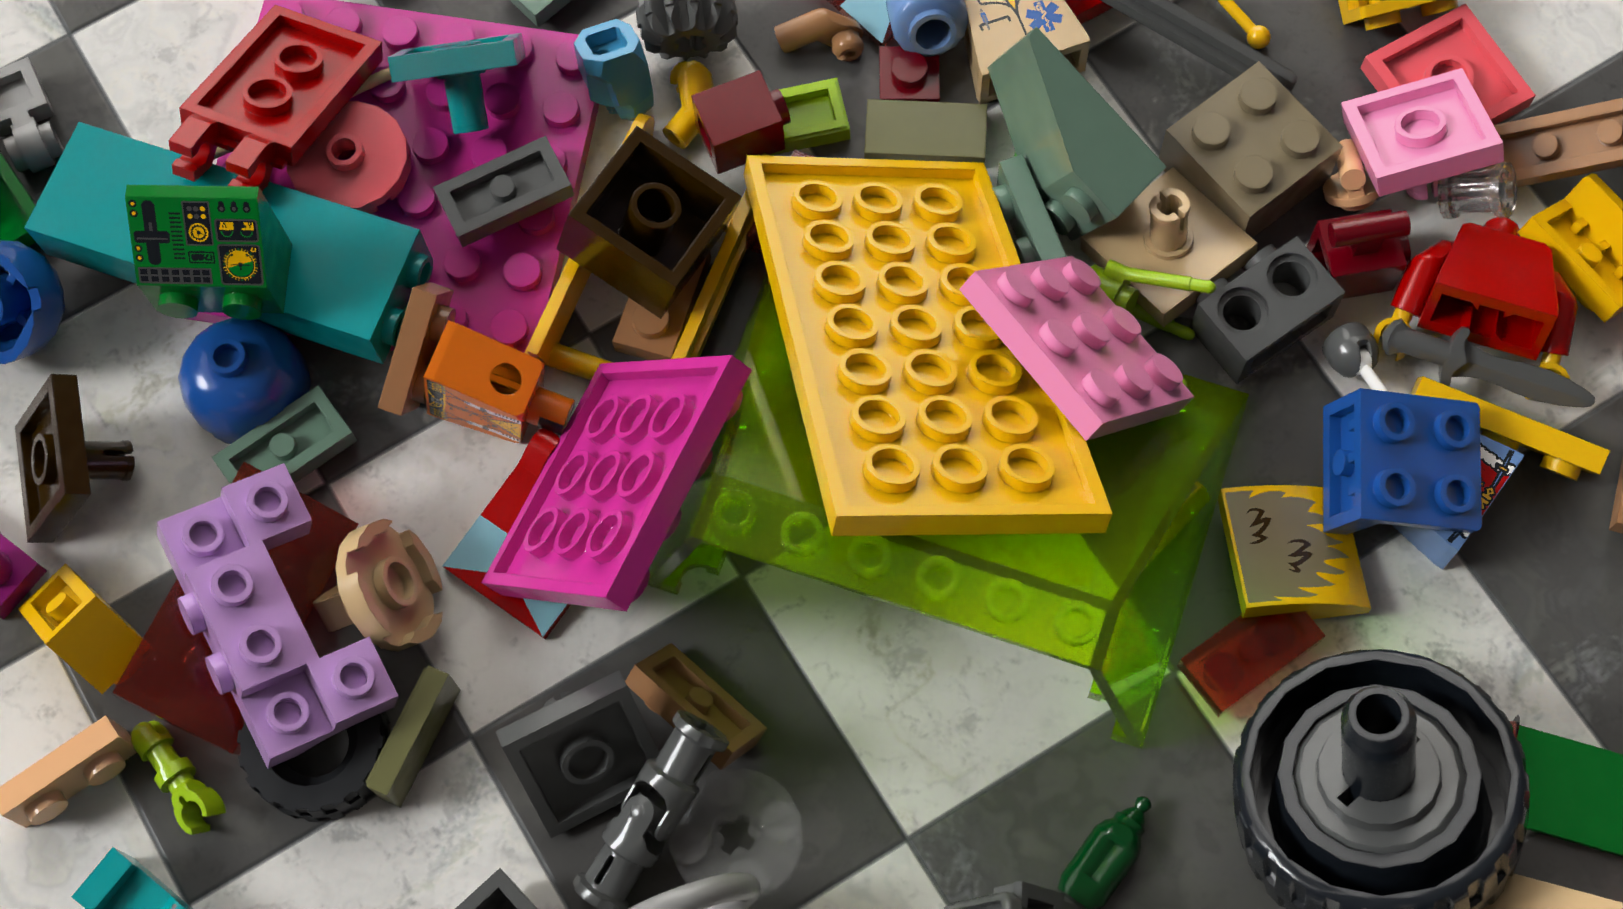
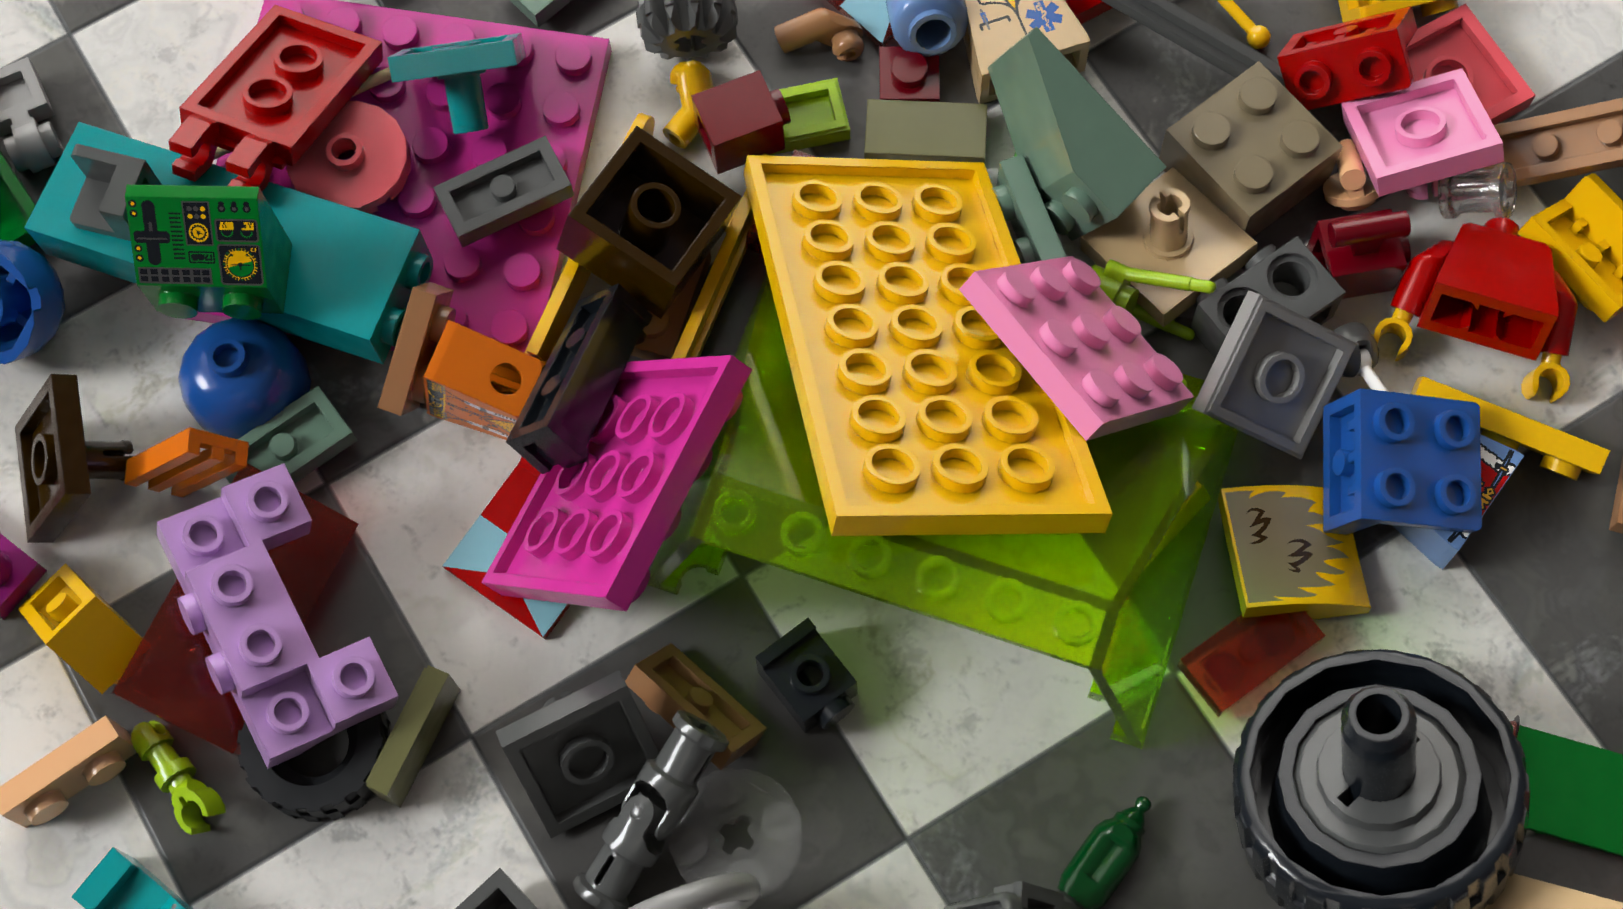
(102, 196): none -> dark grey panel
(182, 465): none -> orange tile
(383, 587): tan tile -> none
(579, 379): none -> black container
(615, 68): dark azure rock -> none
(809, 705): none -> black brick
(1274, 374): none -> light grey plate
(1349, 59): none -> red bracket
(1463, 359): dark grey sword -> none

